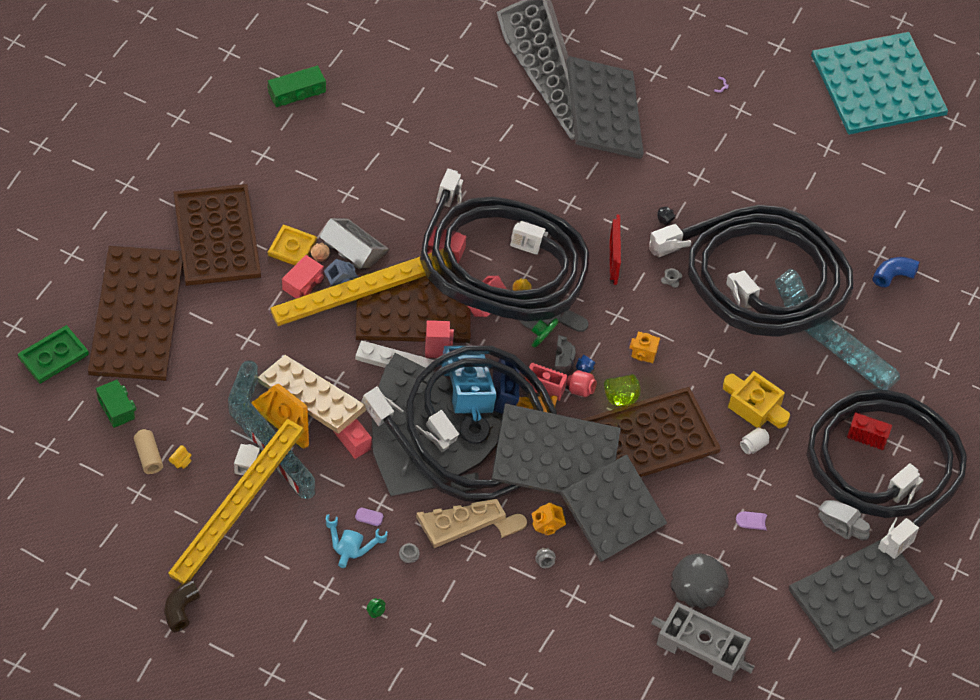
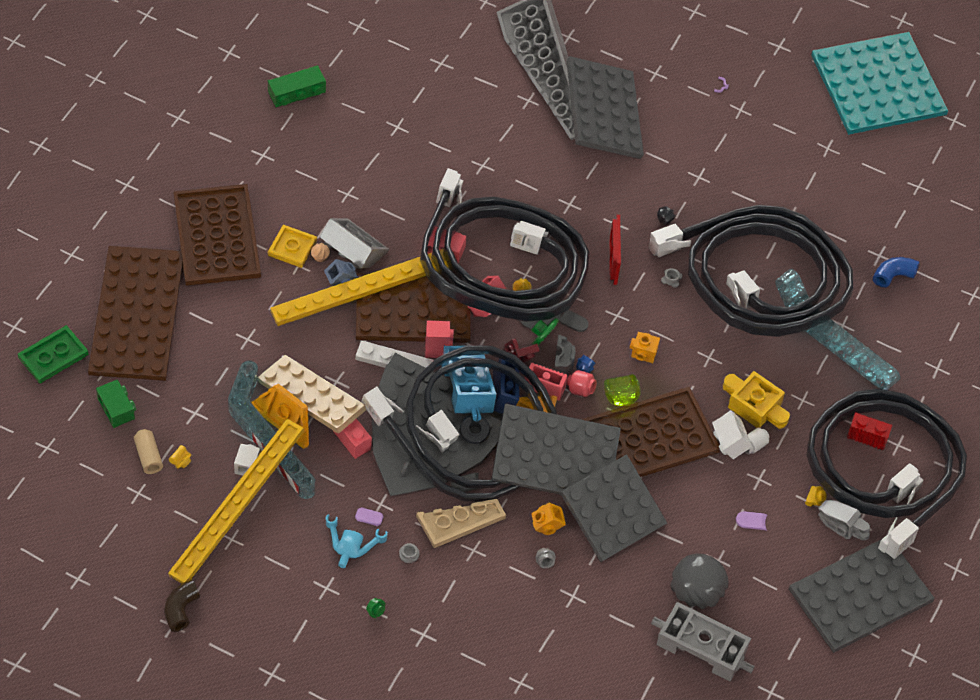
(303, 277): coral brick -> none
(511, 524): tan piece -> none
(524, 354): none -> dark red bracket
(731, 435): none -> white brick
(816, 496): none -> yellow plate

